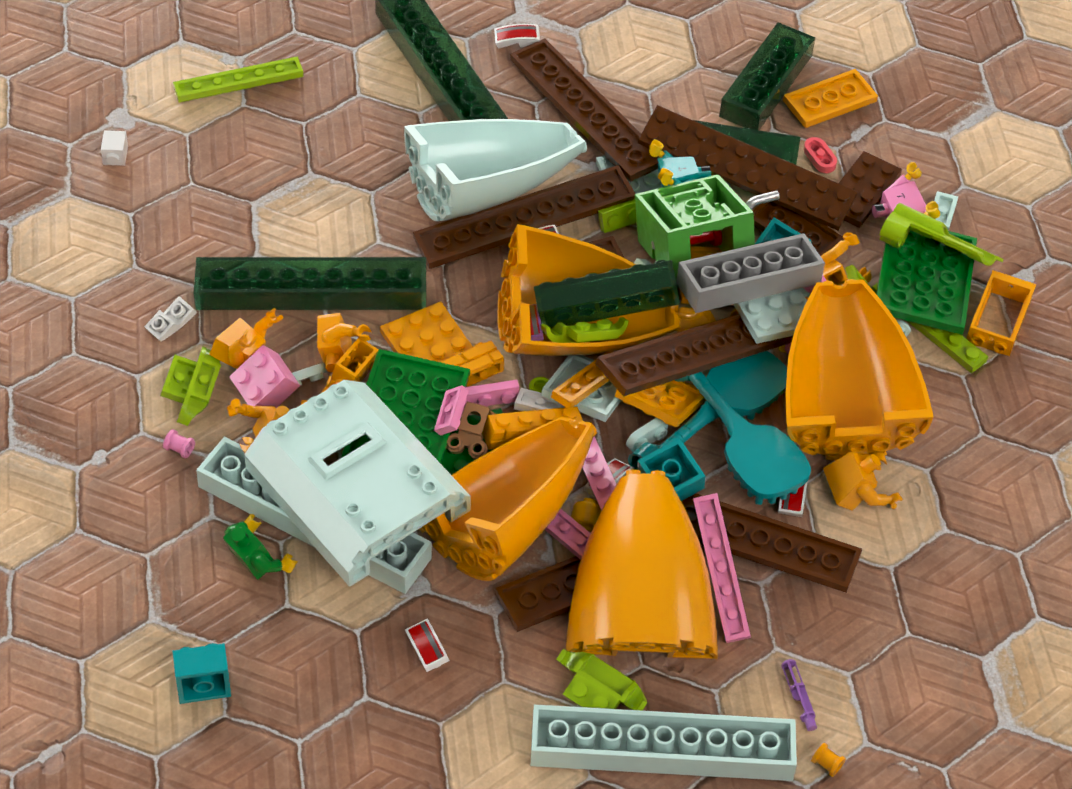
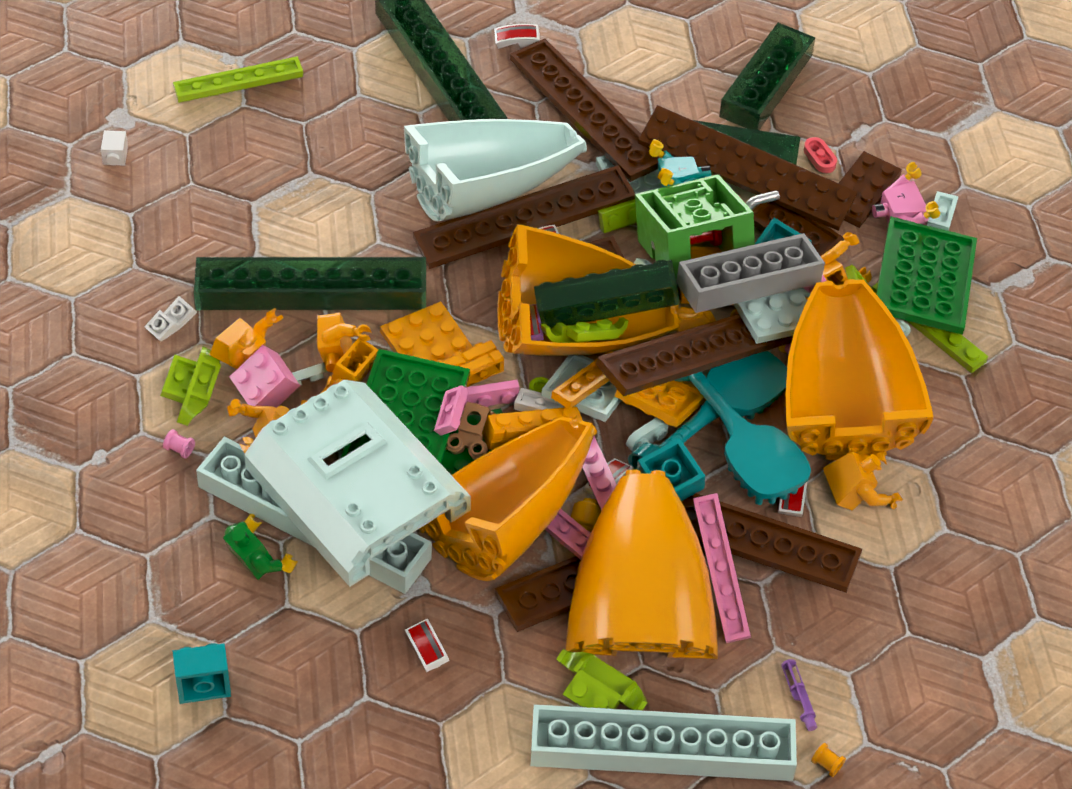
(830, 98): light orange plate -> none
(905, 219): lime panel -> none
(1000, 284): light orange window -> none

